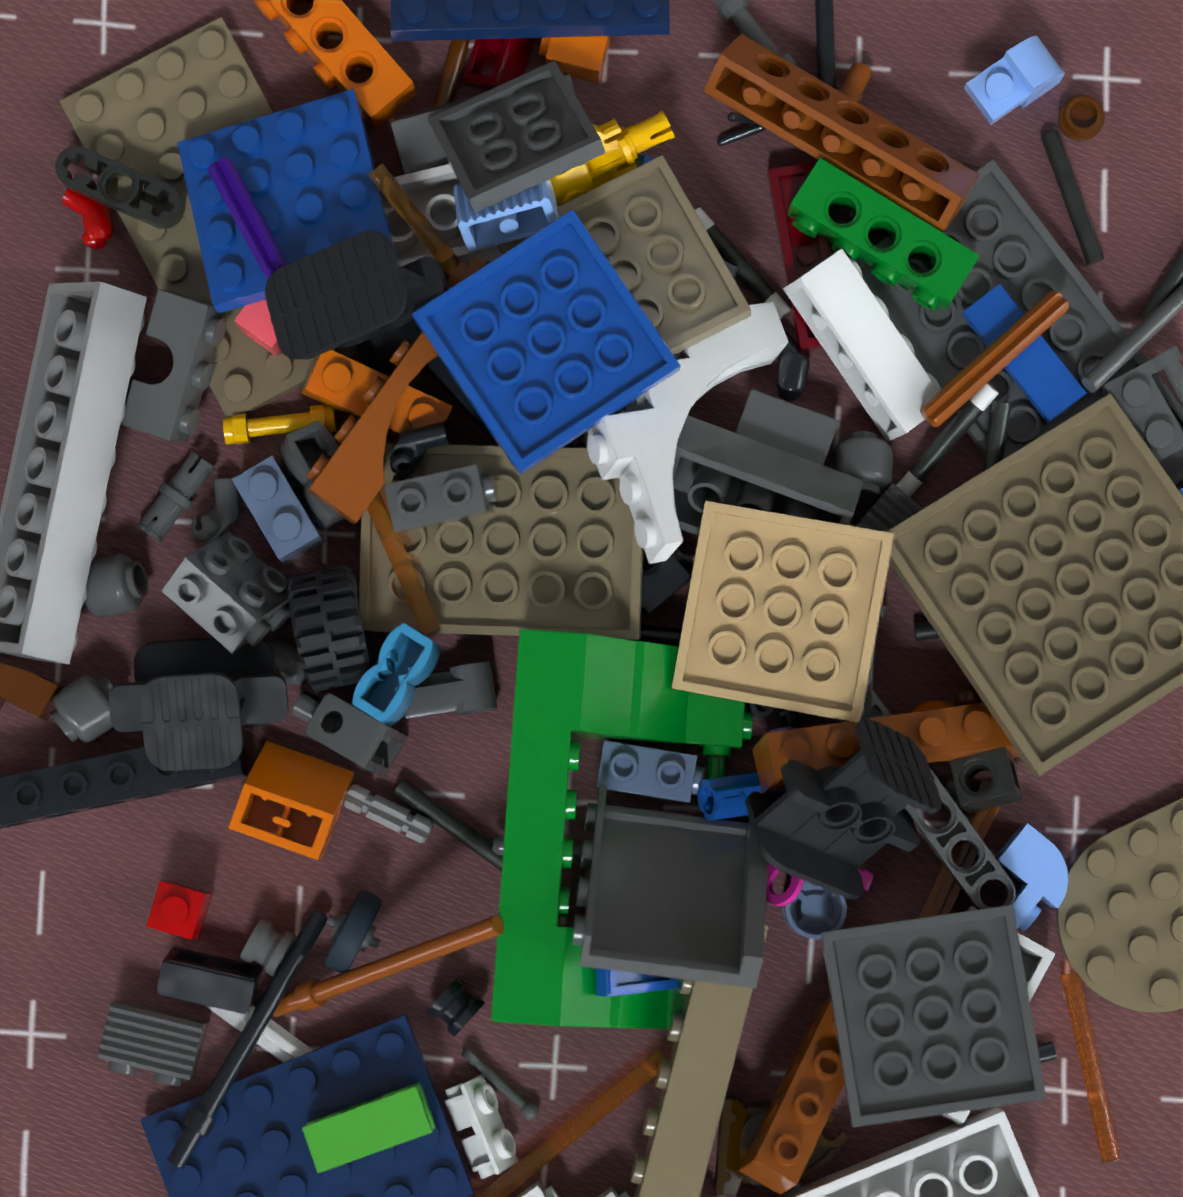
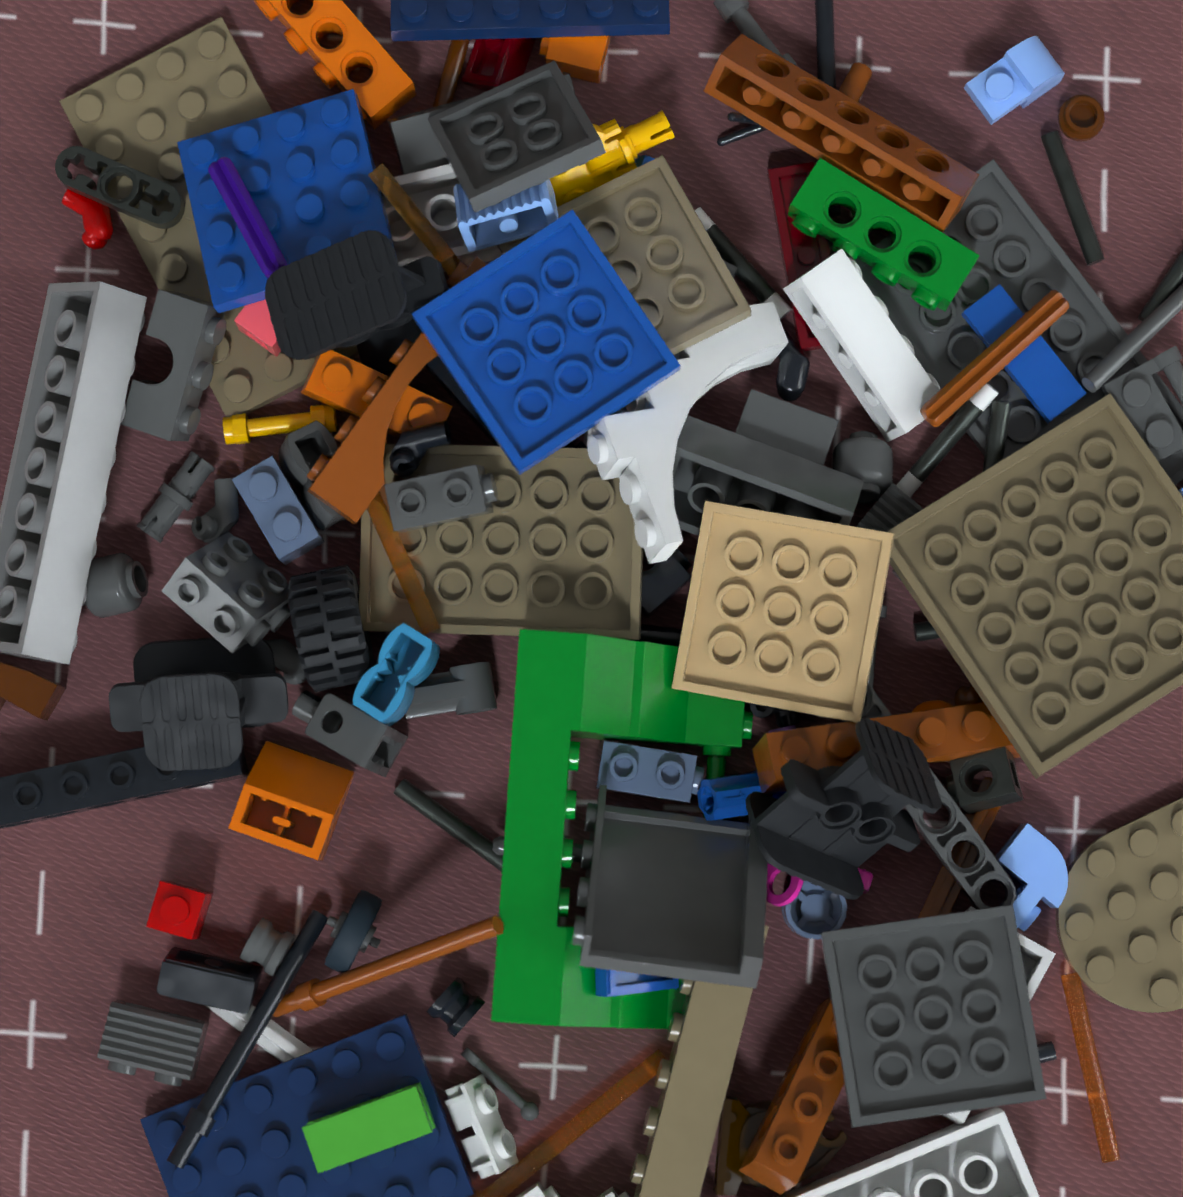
(83, 708): dark grey head -> none
(388, 813): light grey axle -> none

